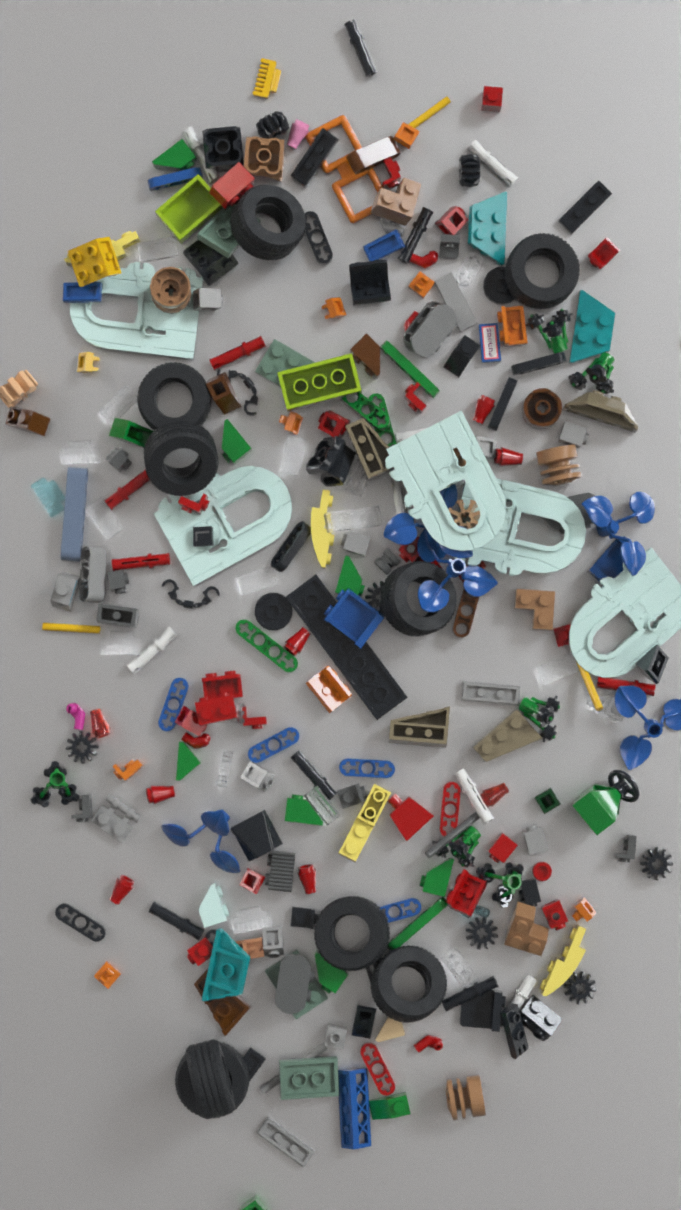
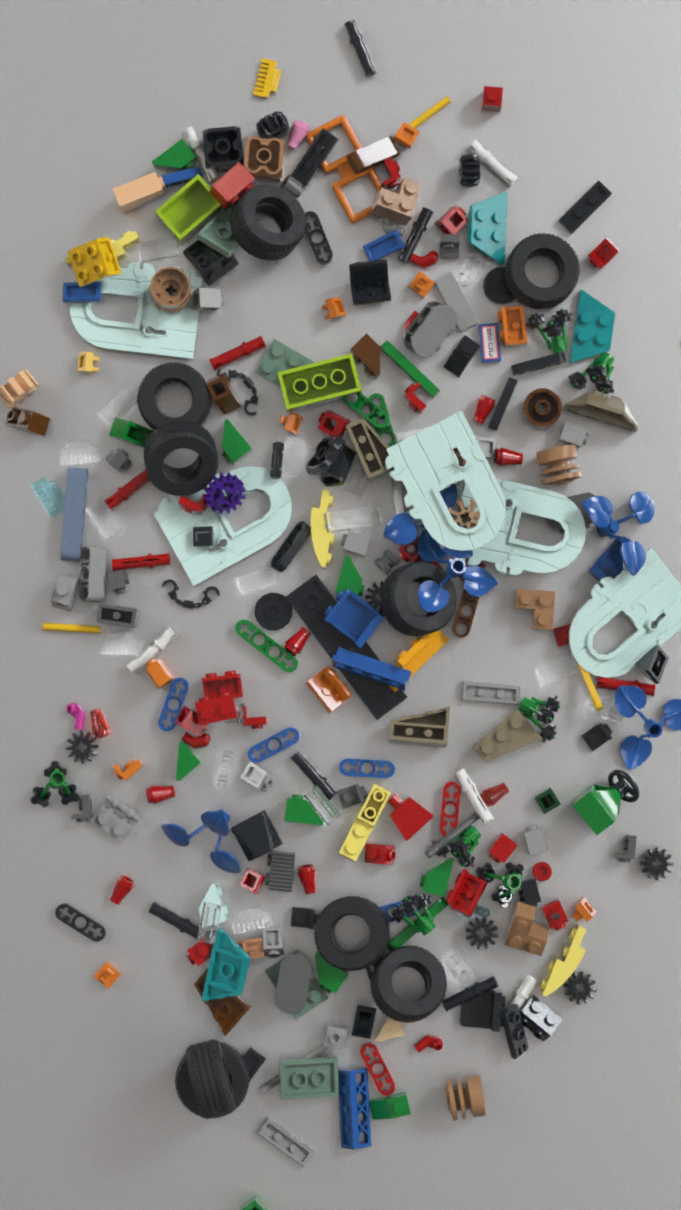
(139, 191): none -> light nougat slope
(158, 673): none -> orange brick
(209, 922): none -> clear tile
(215, 496): none -> dark purple gear
(277, 460): none -> black axle
(292, 185): none -> dark grey plate
(371, 668): none -> blue fence
(380, 854): none -> red bracket
(410, 905): none -> plant
(421, 652): none -> light orange bracket
(597, 736): none -> black bracket

